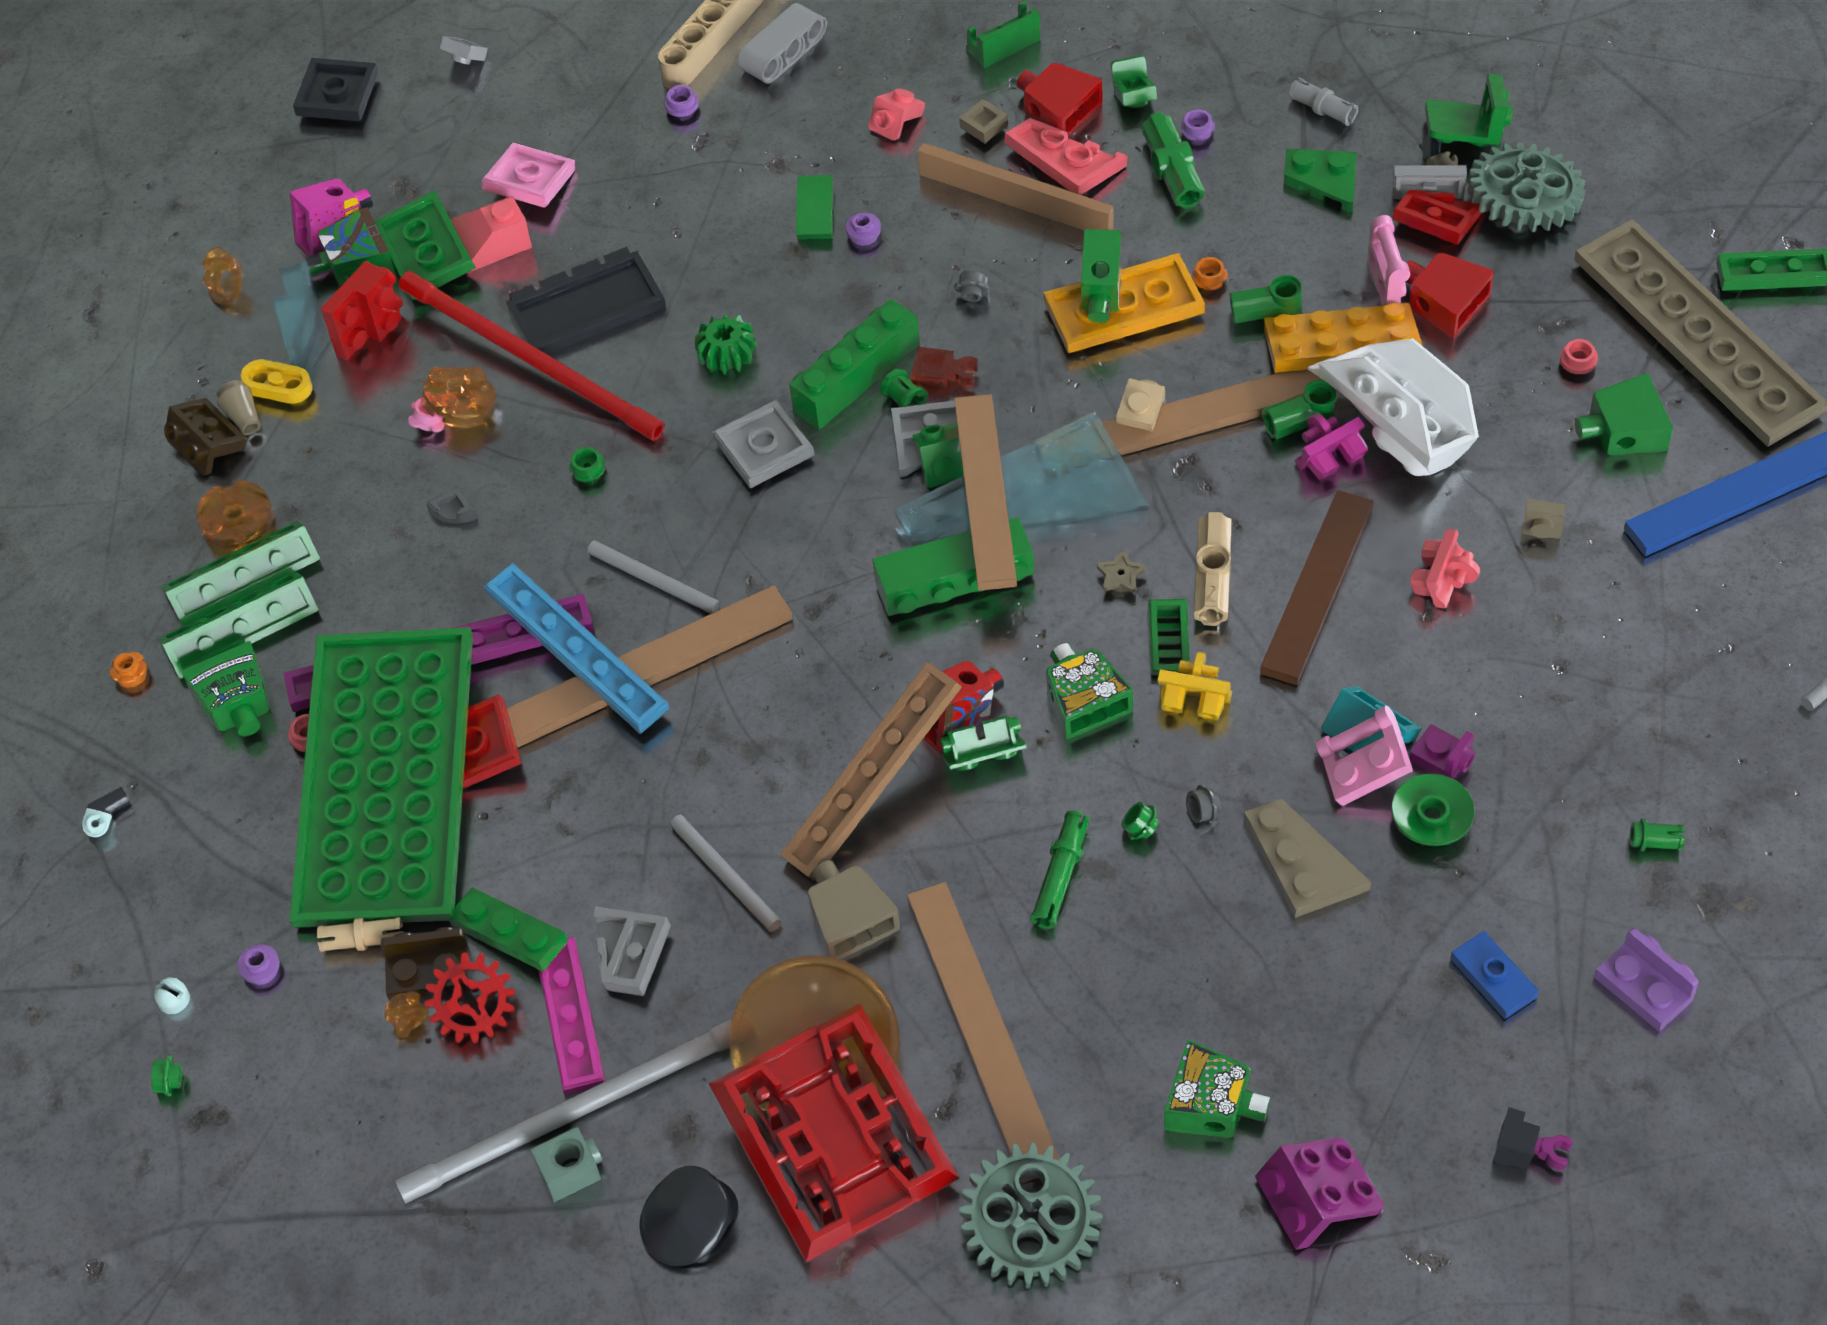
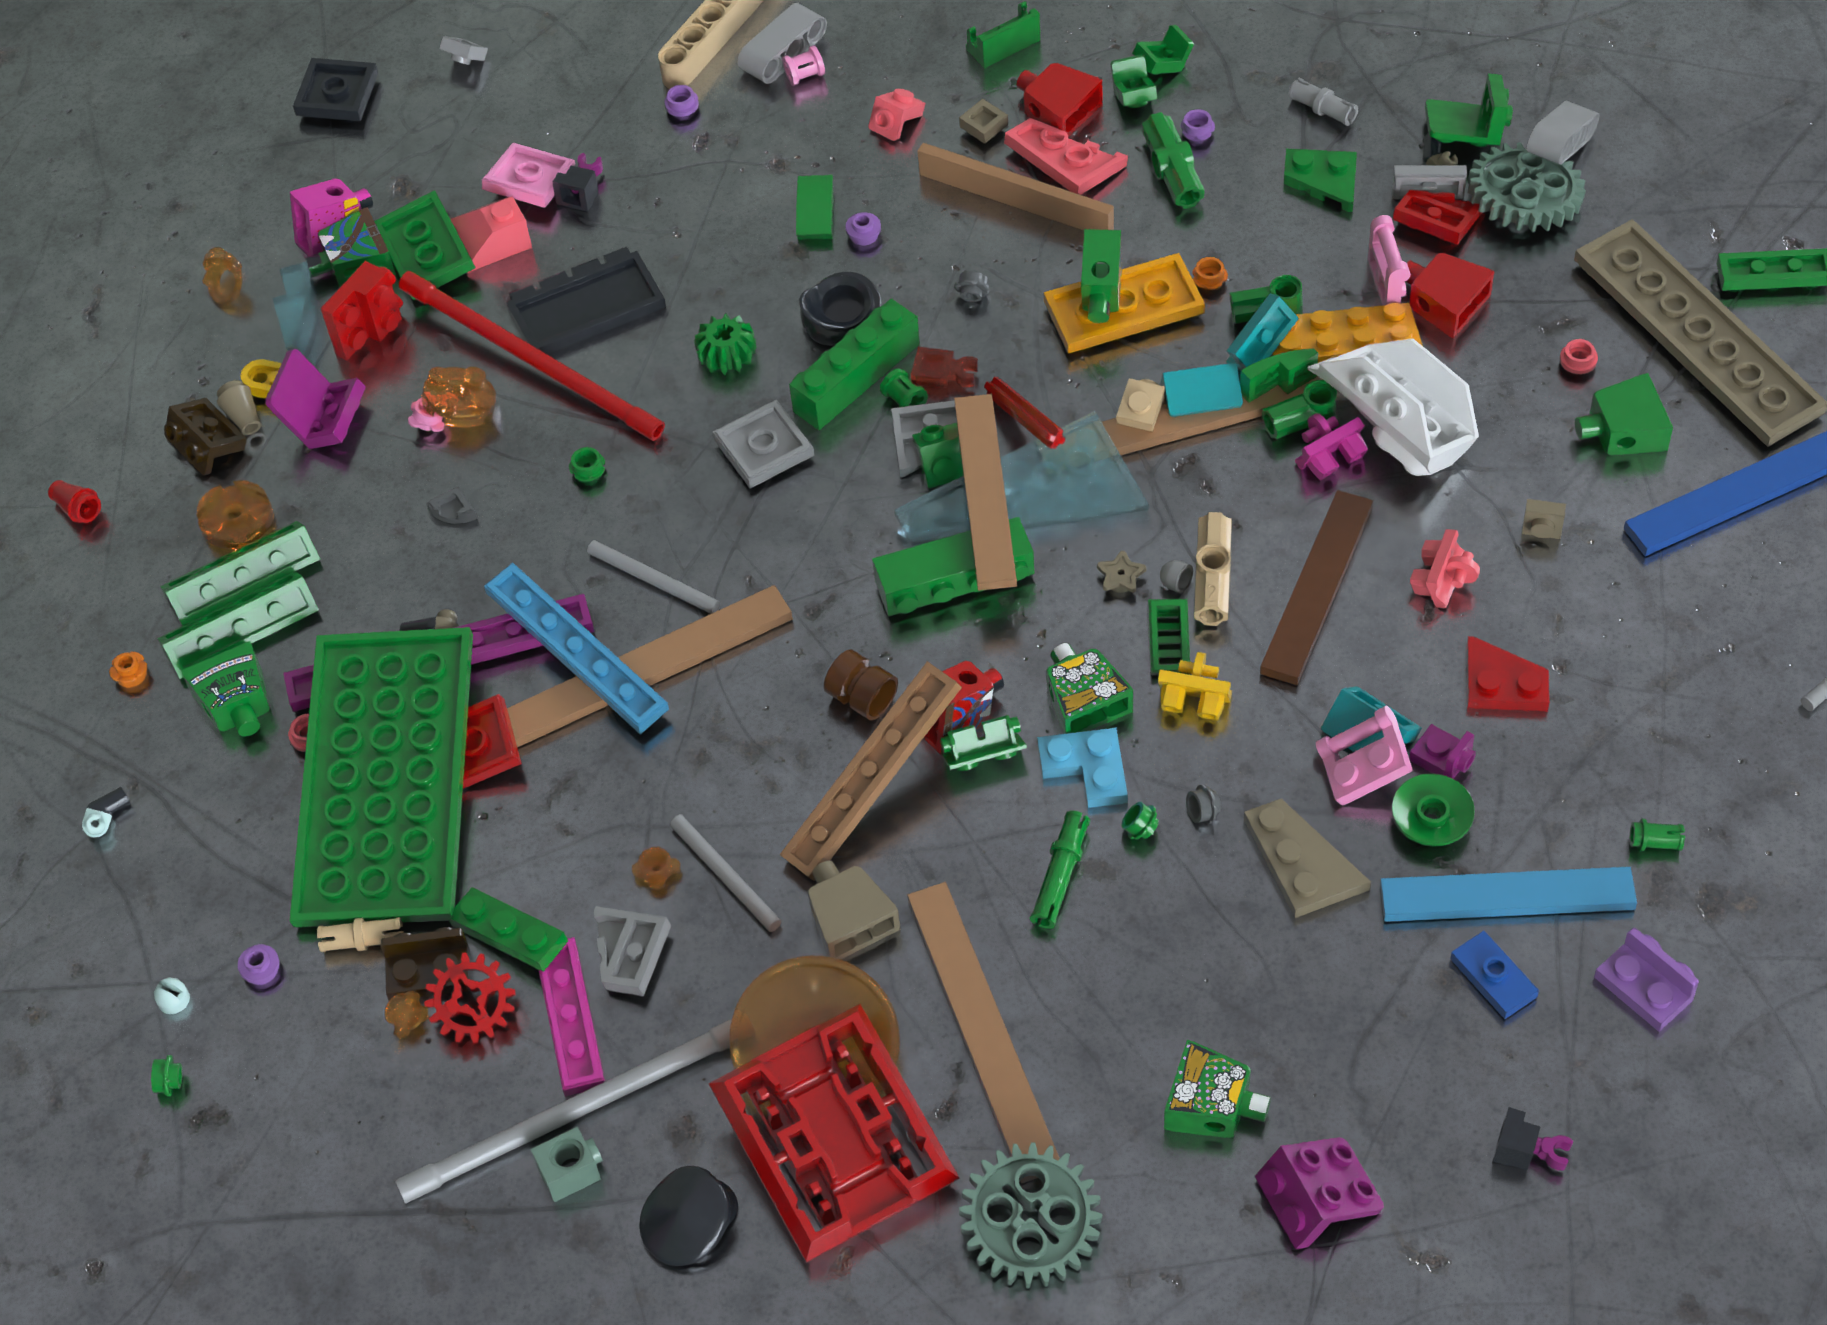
(76, 501): none -> red cone
(311, 404): none -> magenta bracket
(445, 619): none -> arm
(579, 185): none -> black piece
(652, 858): none -> clear orange plate
(815, 65): none -> bright pink bush
(837, 306): none -> black piece
(863, 686): none -> reddish brown wheel
(1025, 413): none -> red axle
(1094, 756): none -> medium azure plate
(1166, 55): none -> green bracket
(1176, 575): none -> light grey hinge
(1202, 389): none -> teal panel
(1262, 333): none -> teal panel
(1283, 370): none -> green slope
(1504, 679): none -> red wing
(1508, 894): none -> dark azure tile
(1563, 132): none -> light grey beam

